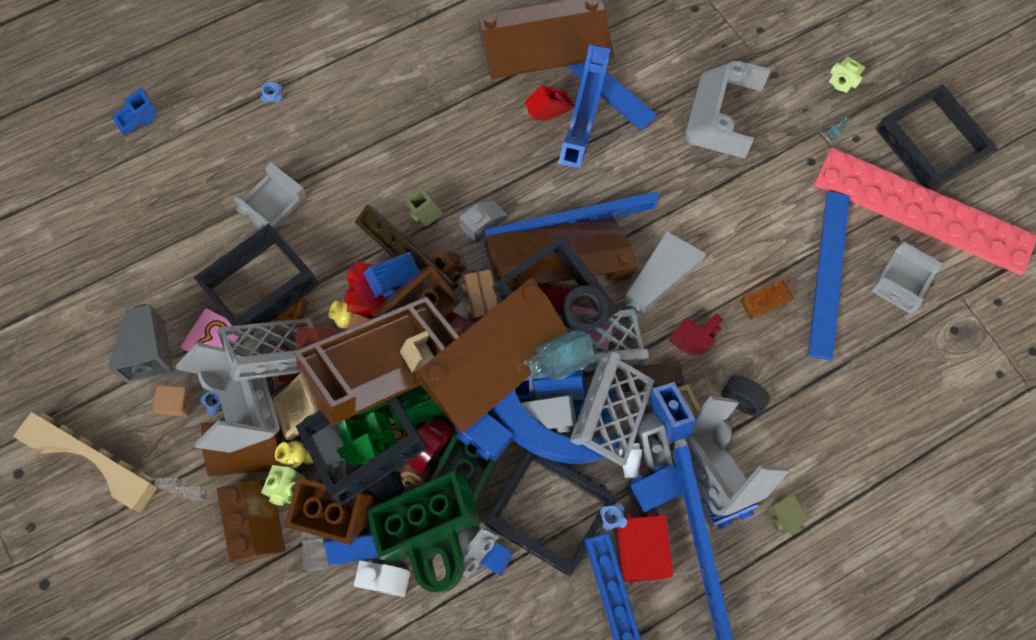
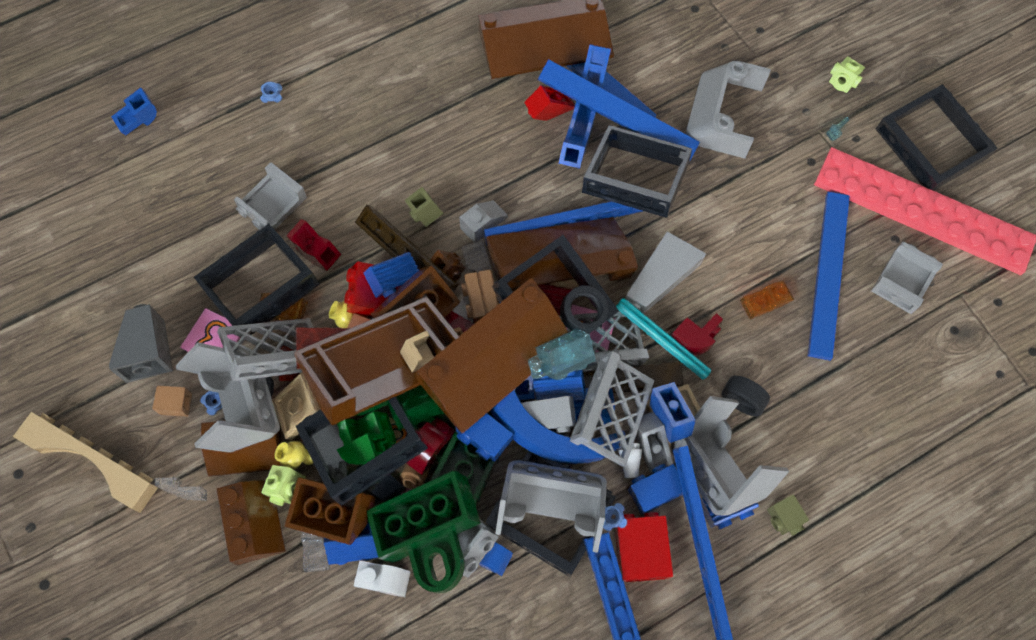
(312, 246): none -> dark red brick
(555, 494): none -> light grey windscreen
(612, 106): none -> blue tile
(629, 194): none -> black window
(663, 339): none -> teal axle

